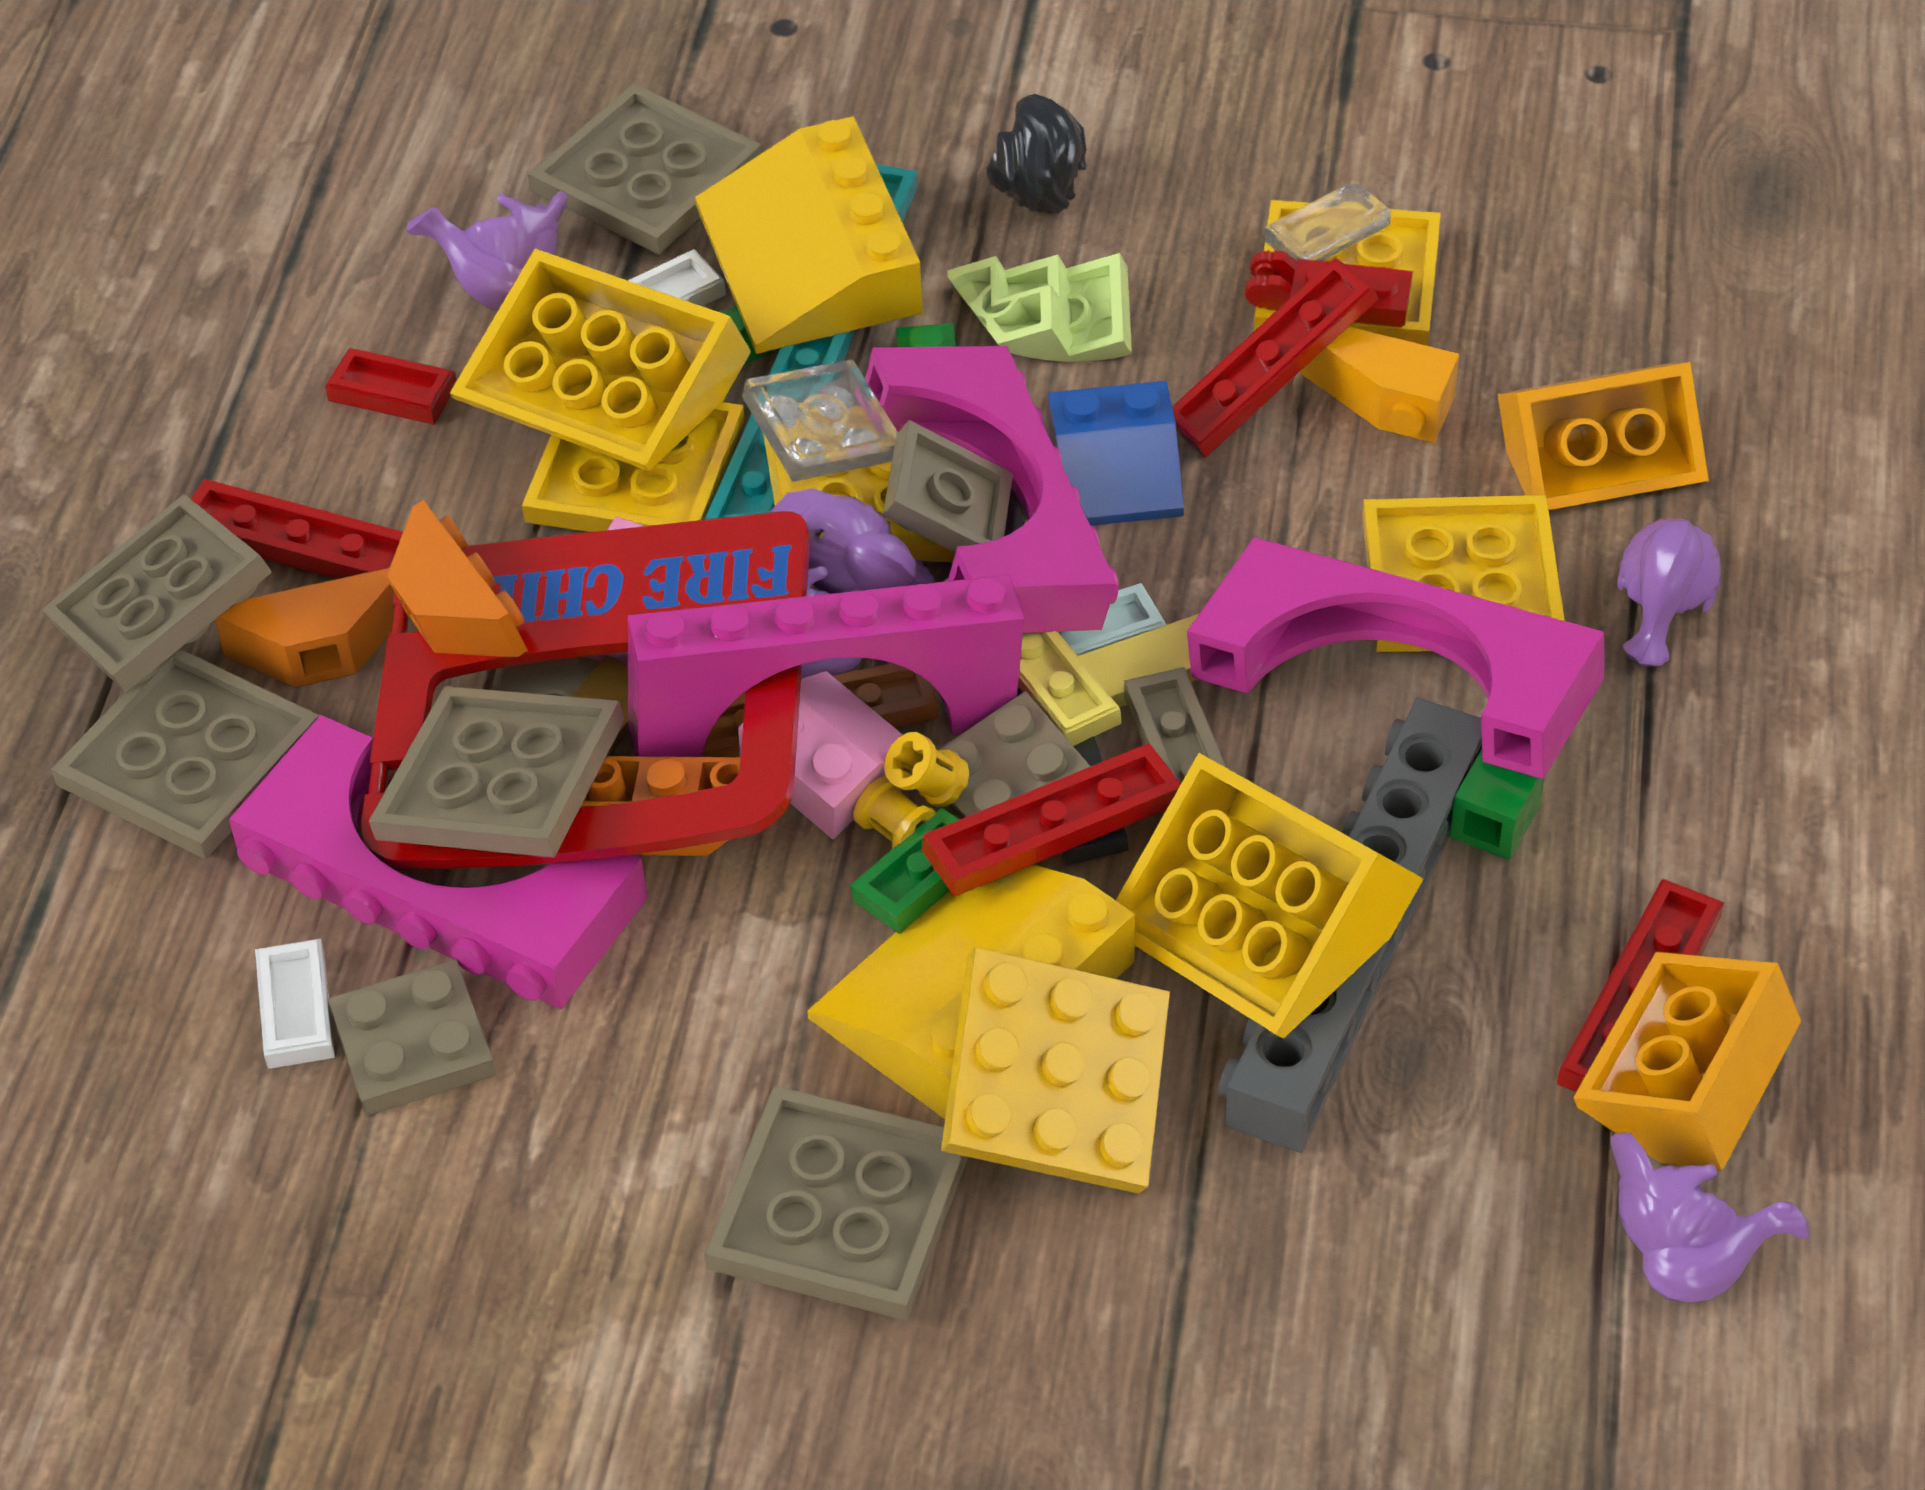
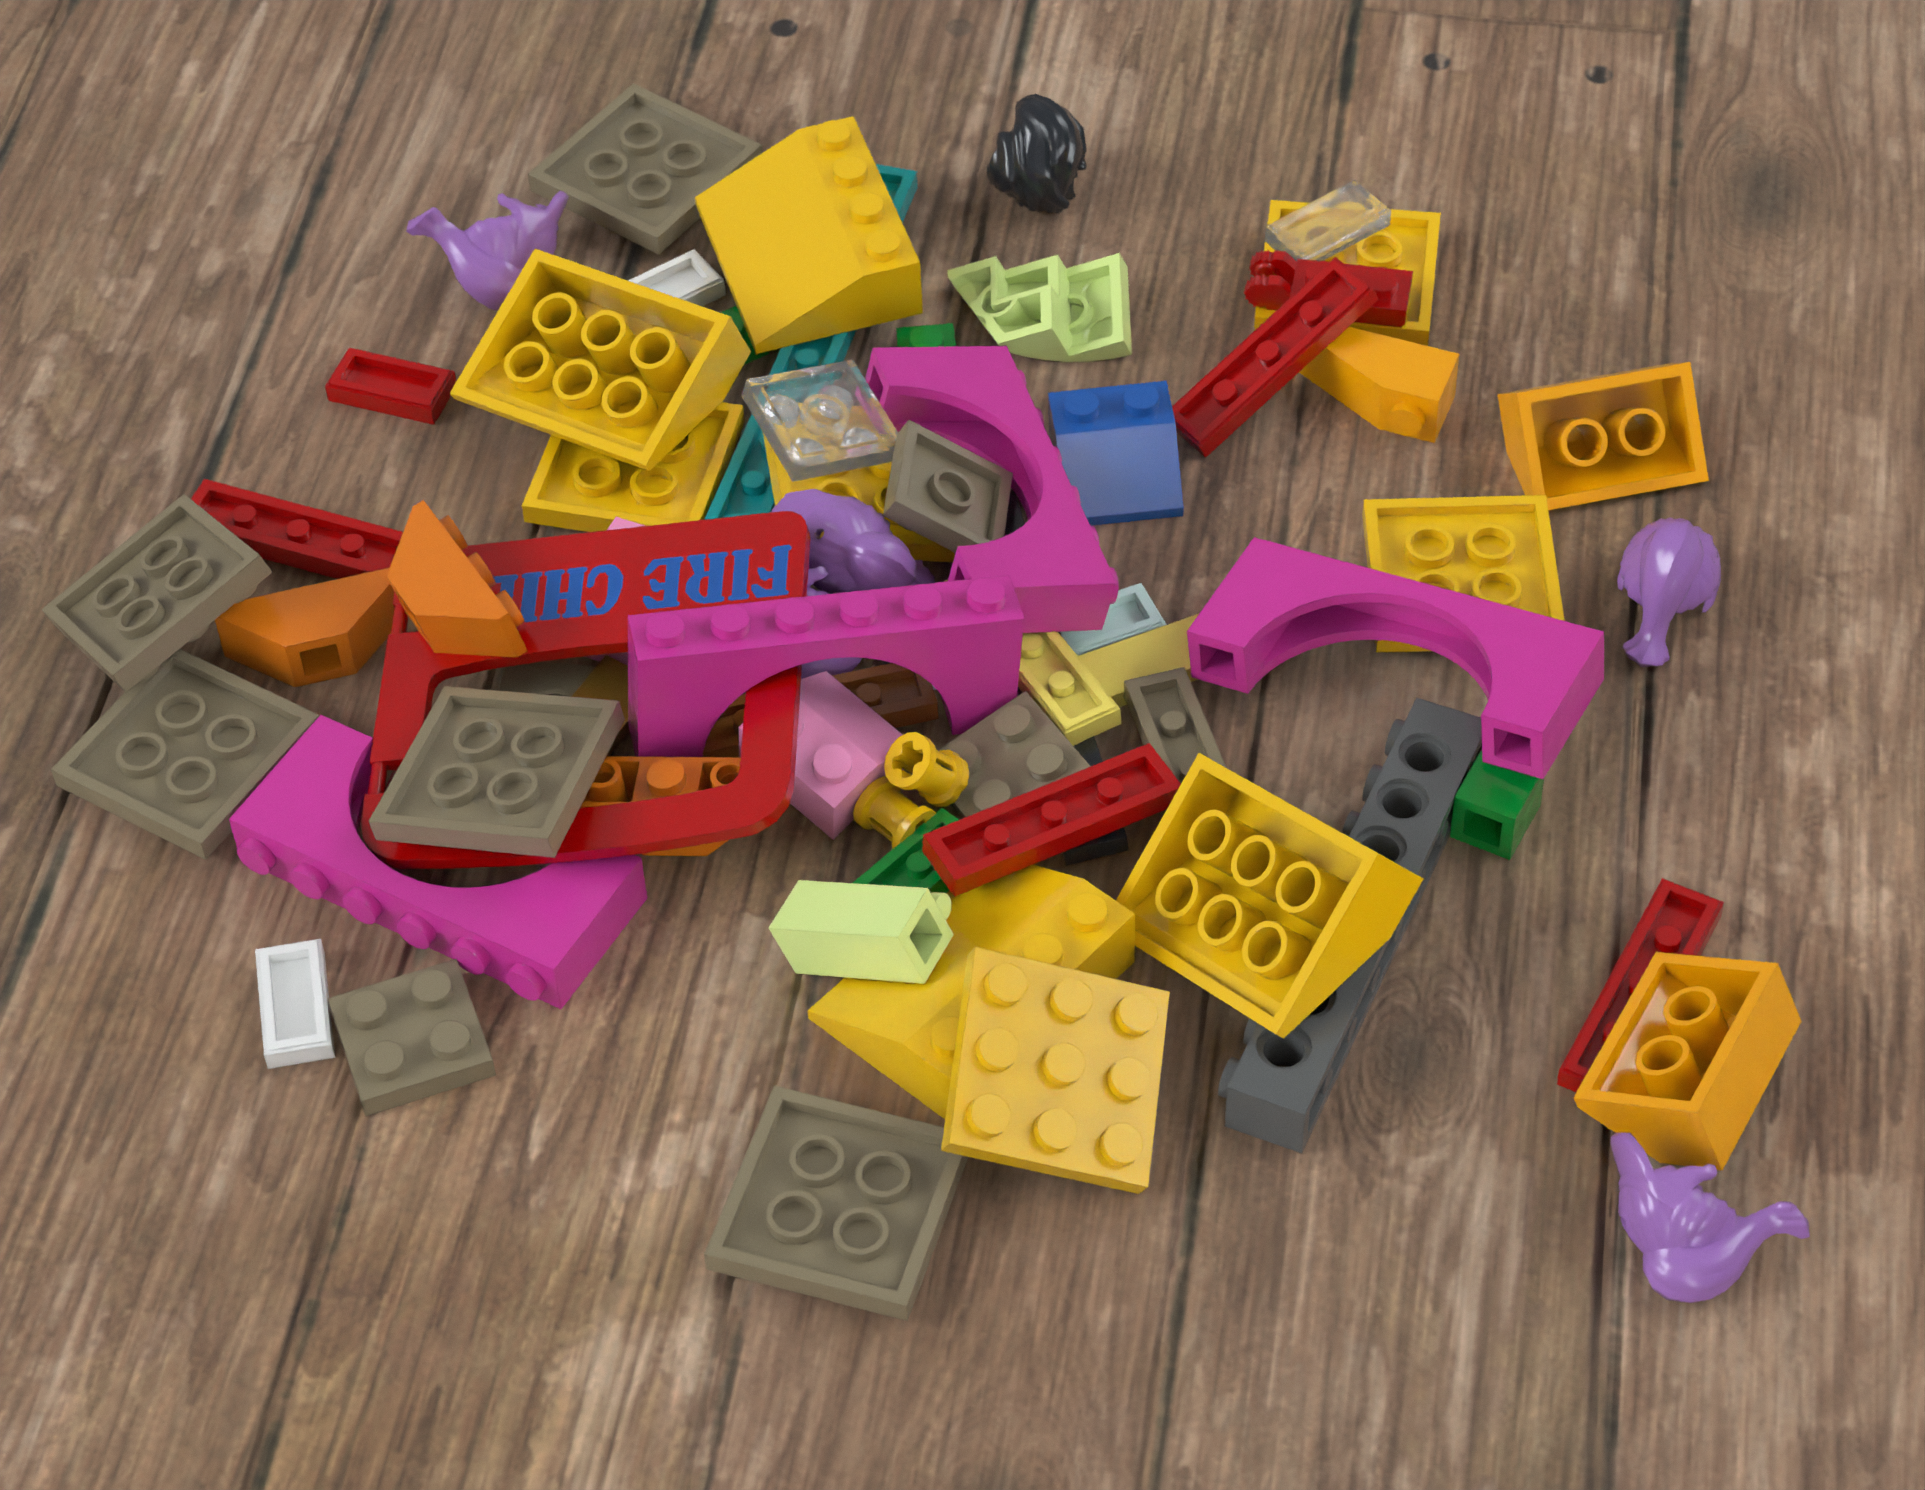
(863, 930): none -> yellowish green brick

